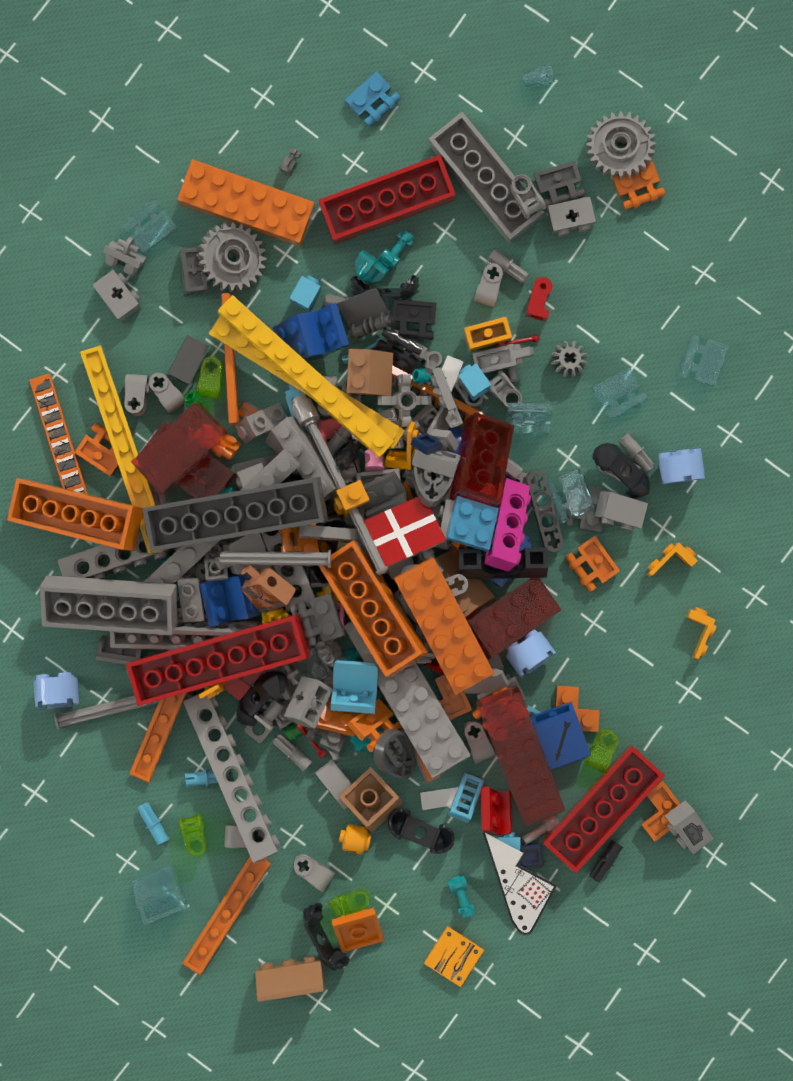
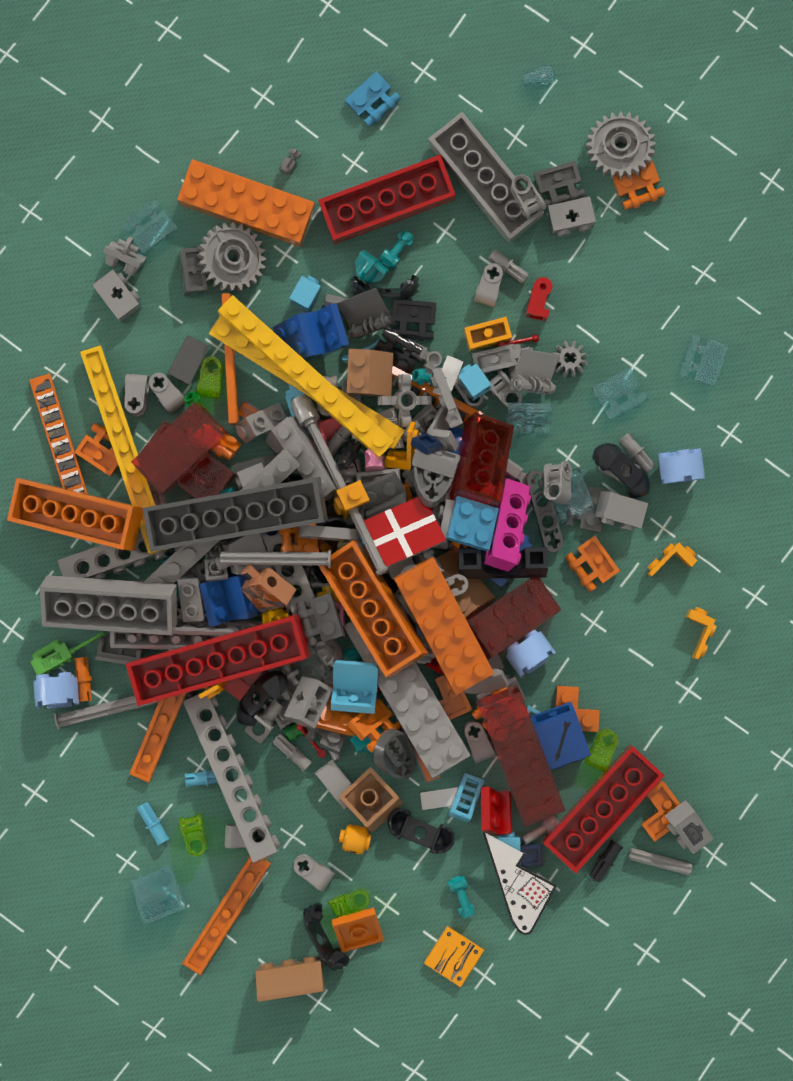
(60, 657): none -> bright green piece
(84, 679): none -> orange pin
(534, 372): none -> light grey hinge
(557, 479): none -> light grey piece
(660, 861): none -> light grey axle

